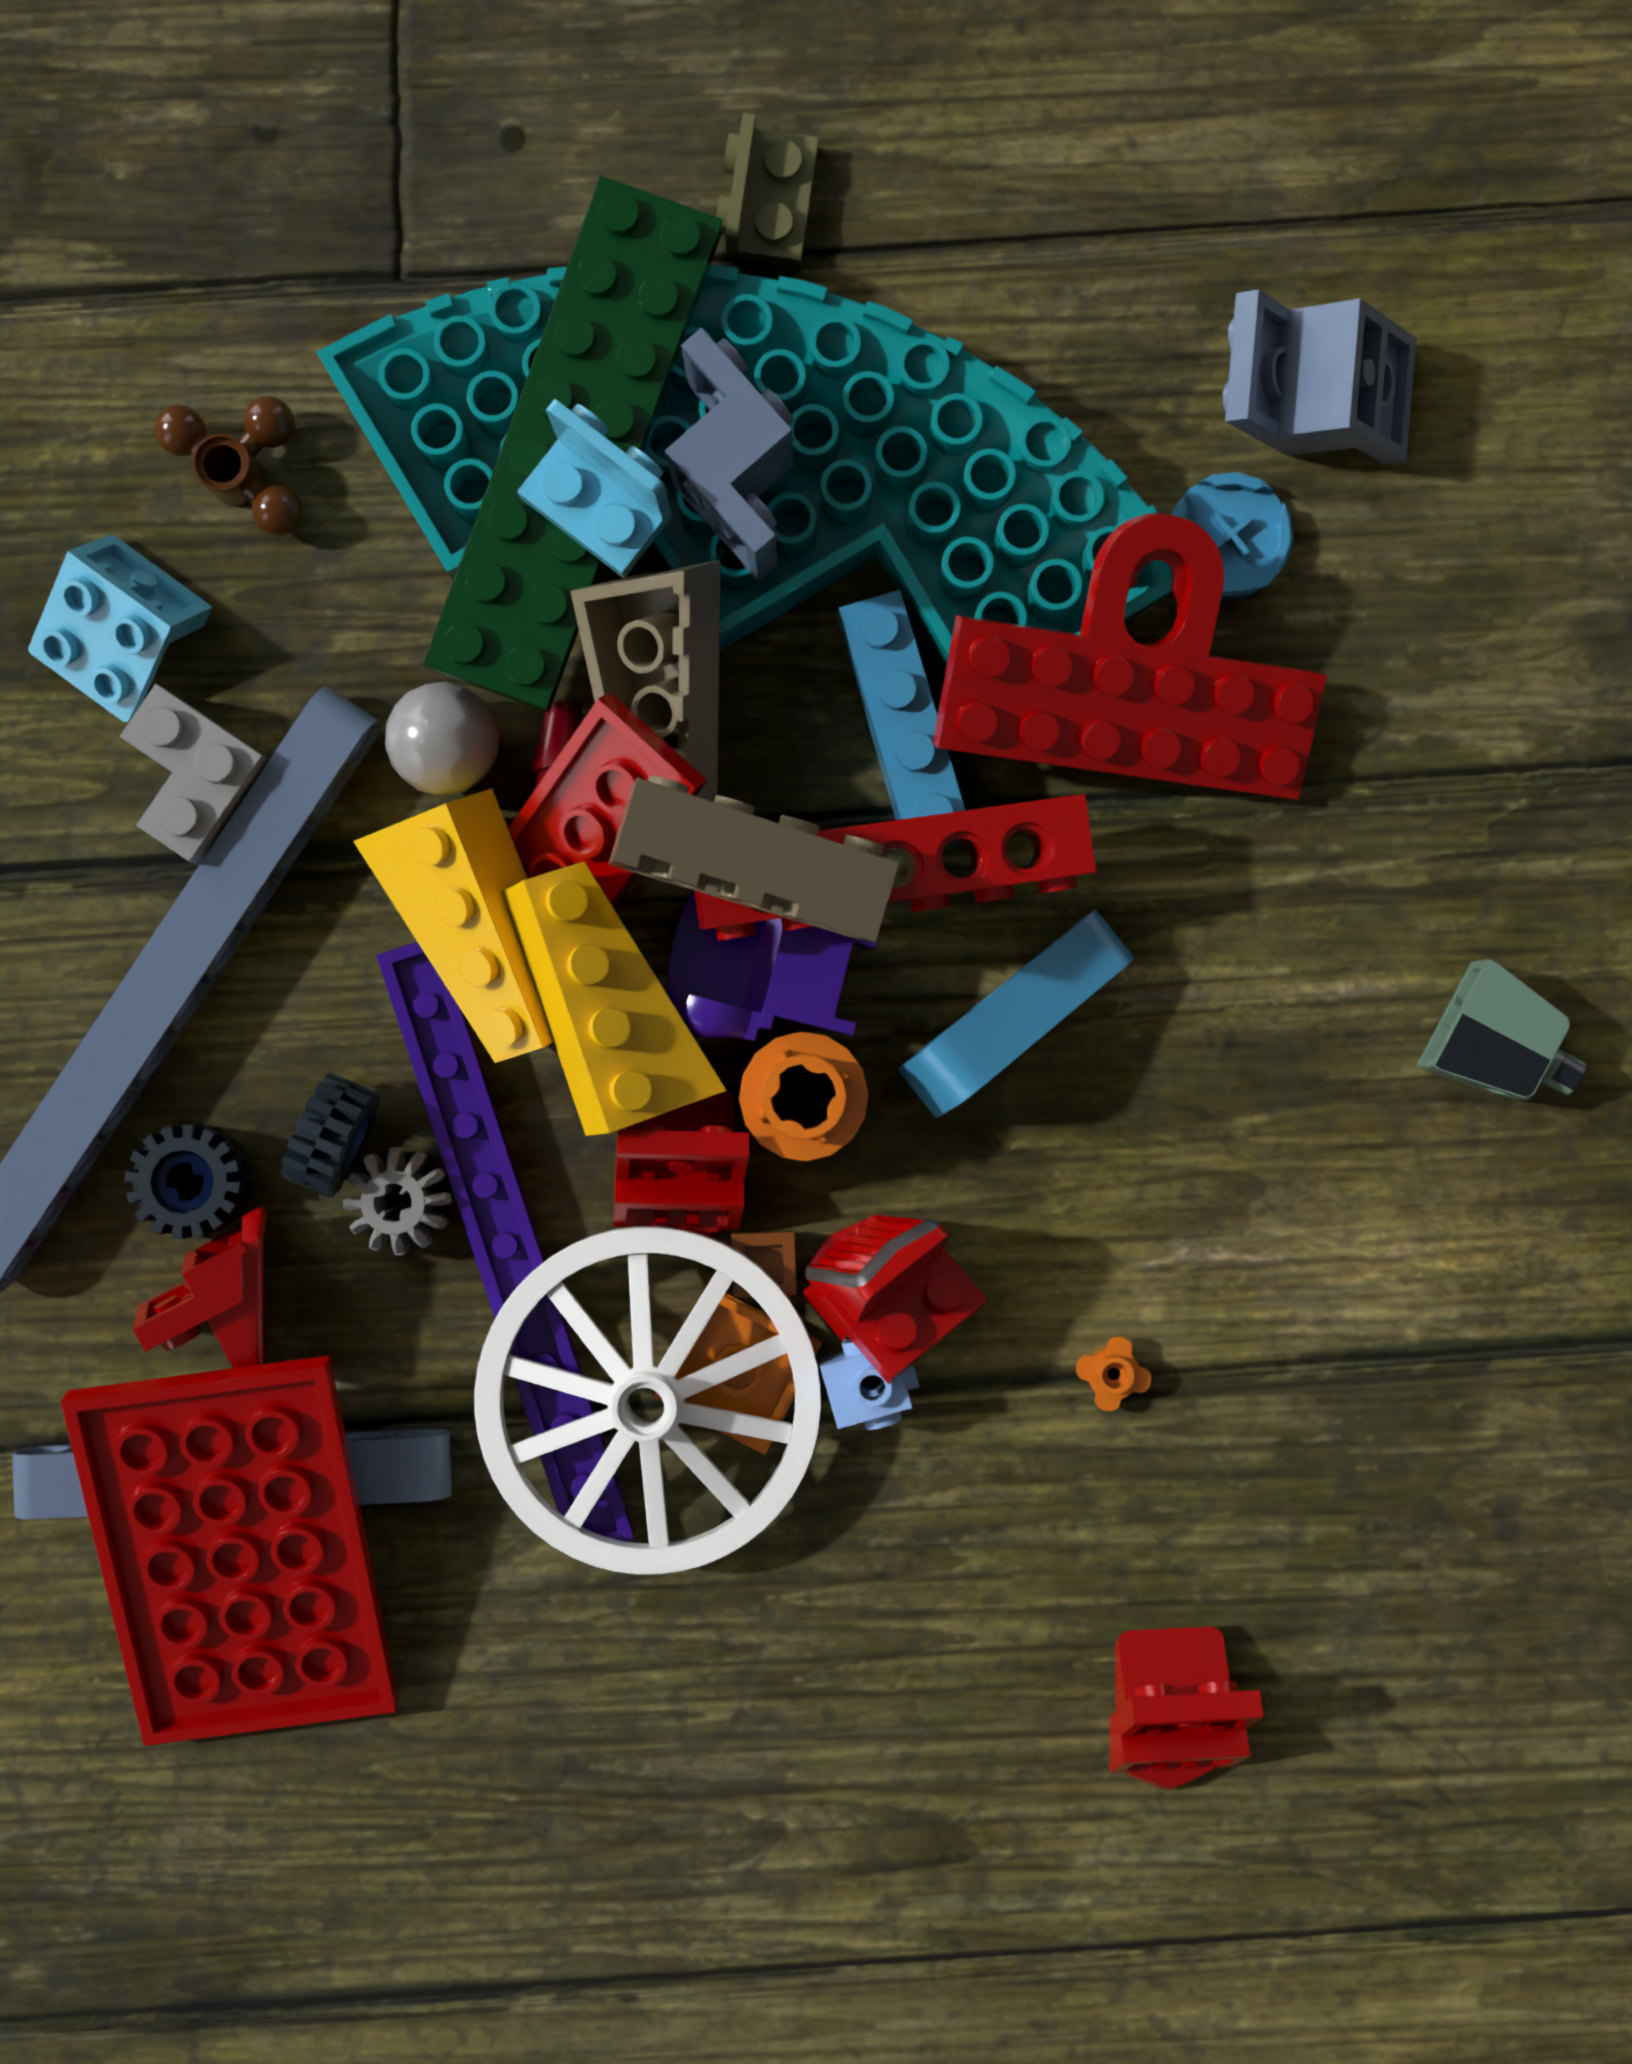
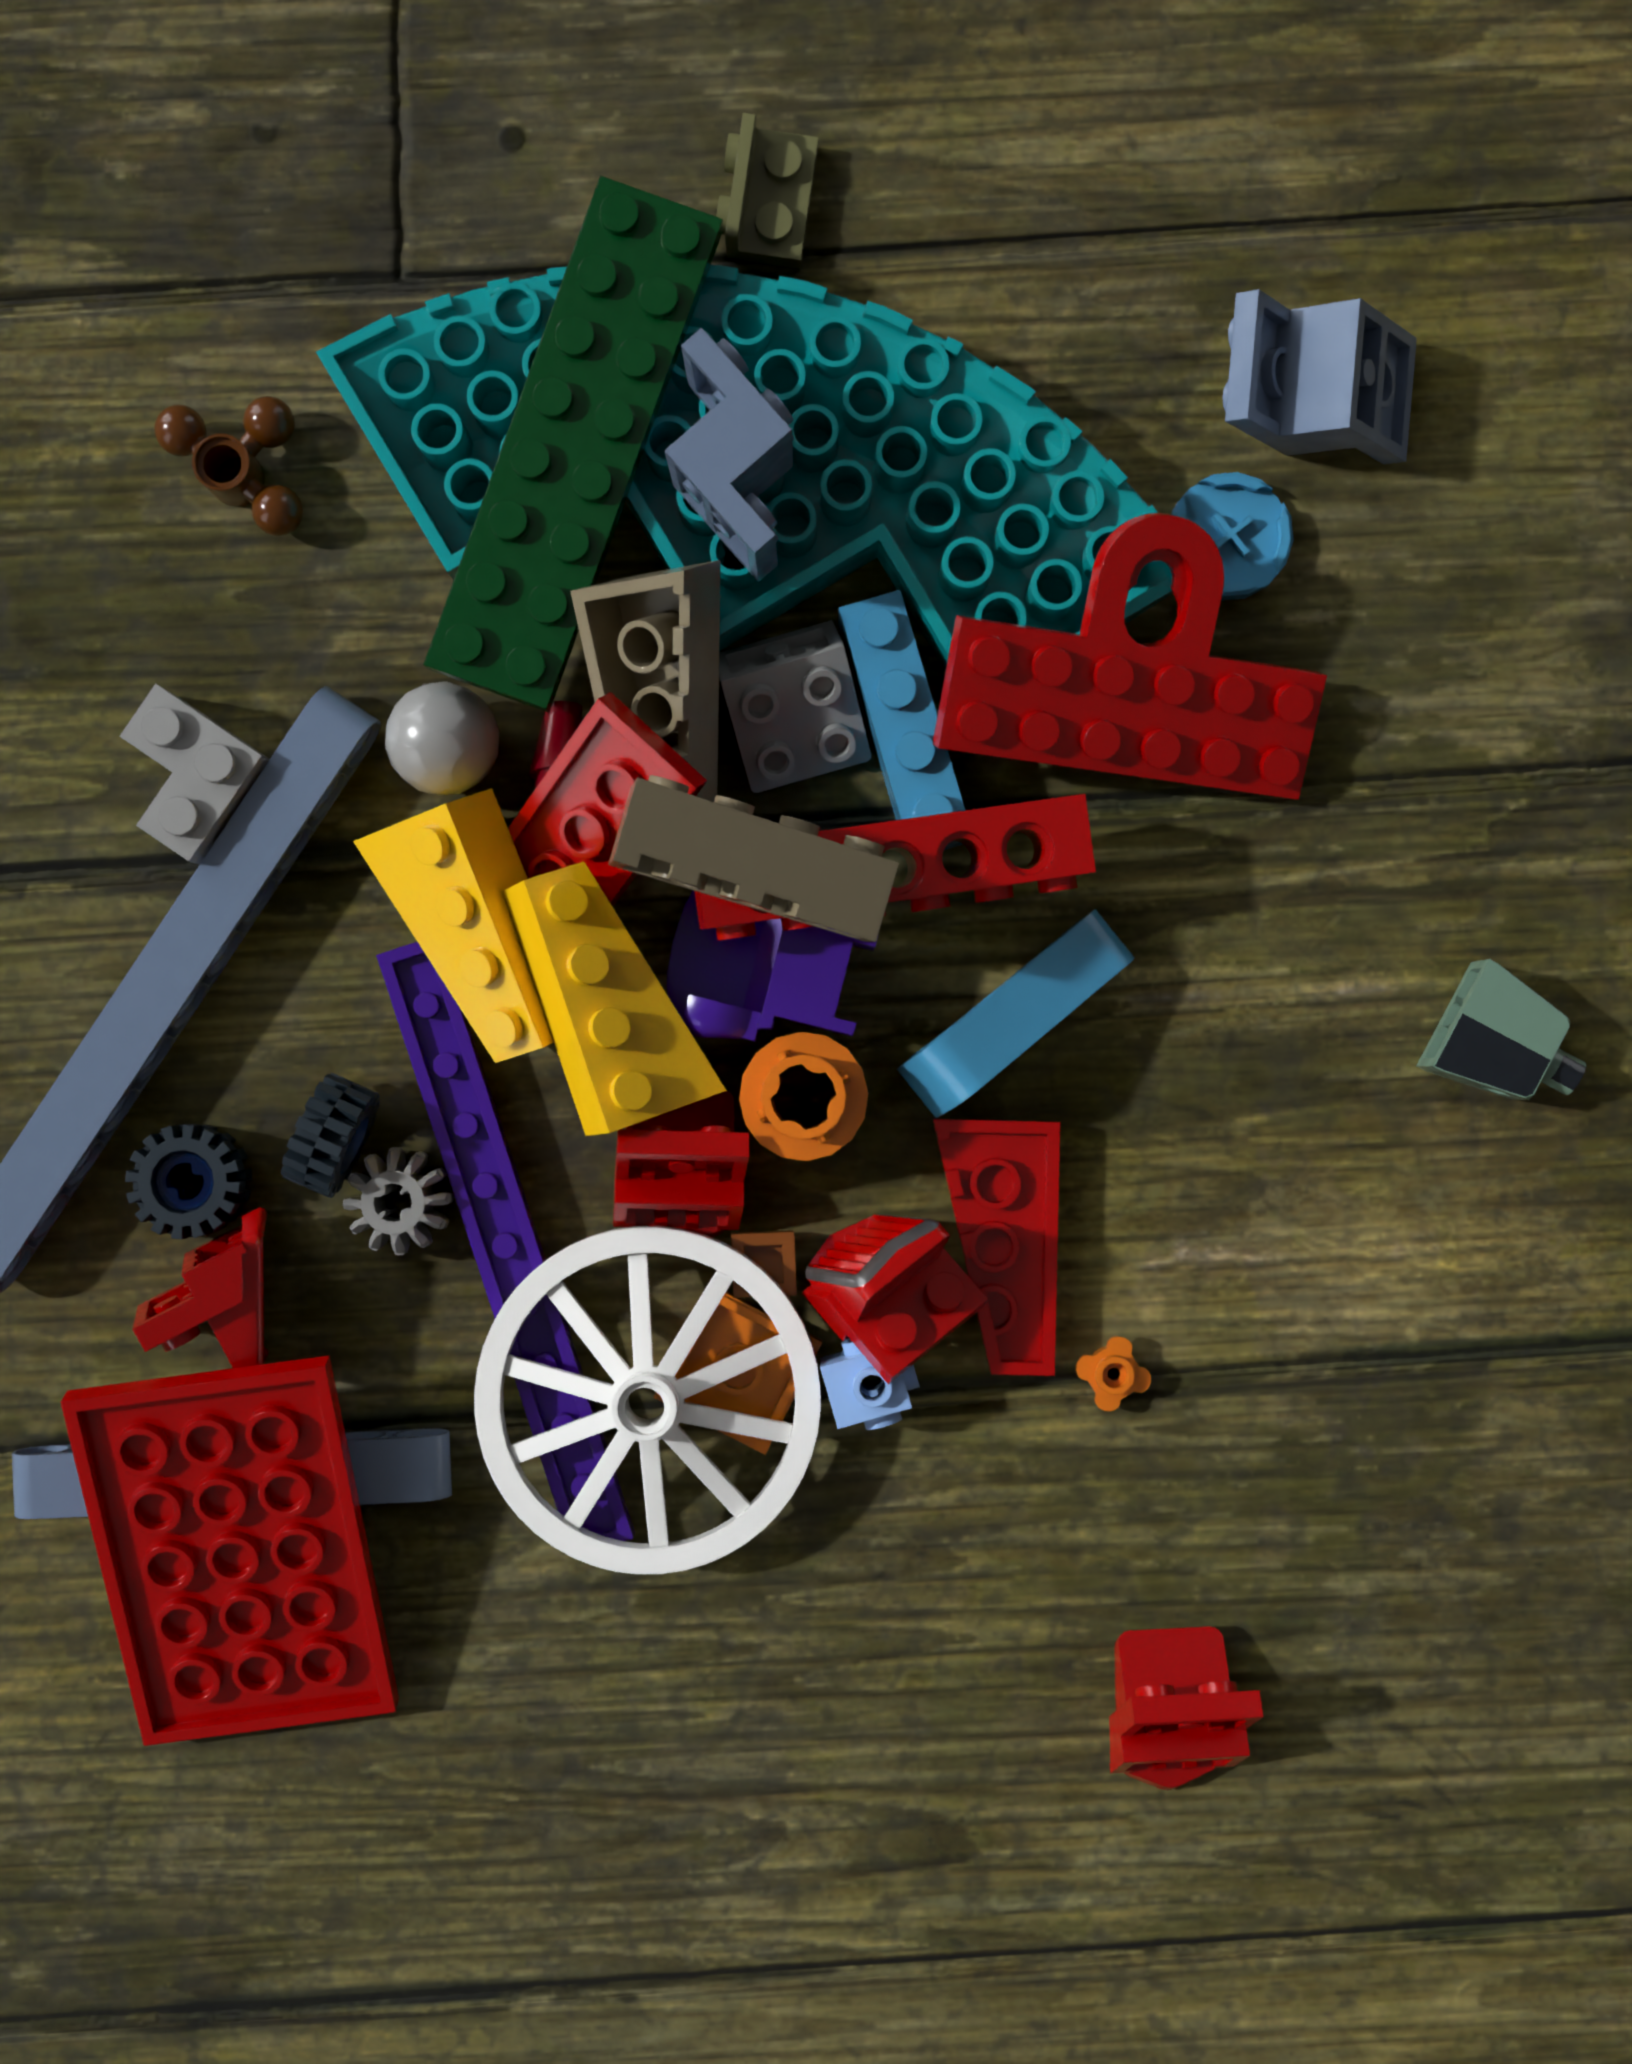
(113, 623): medium azure bracket -> none
(597, 491): medium azure bracket -> none
(793, 706): none -> light grey bracket
(1007, 1223): none -> red wing

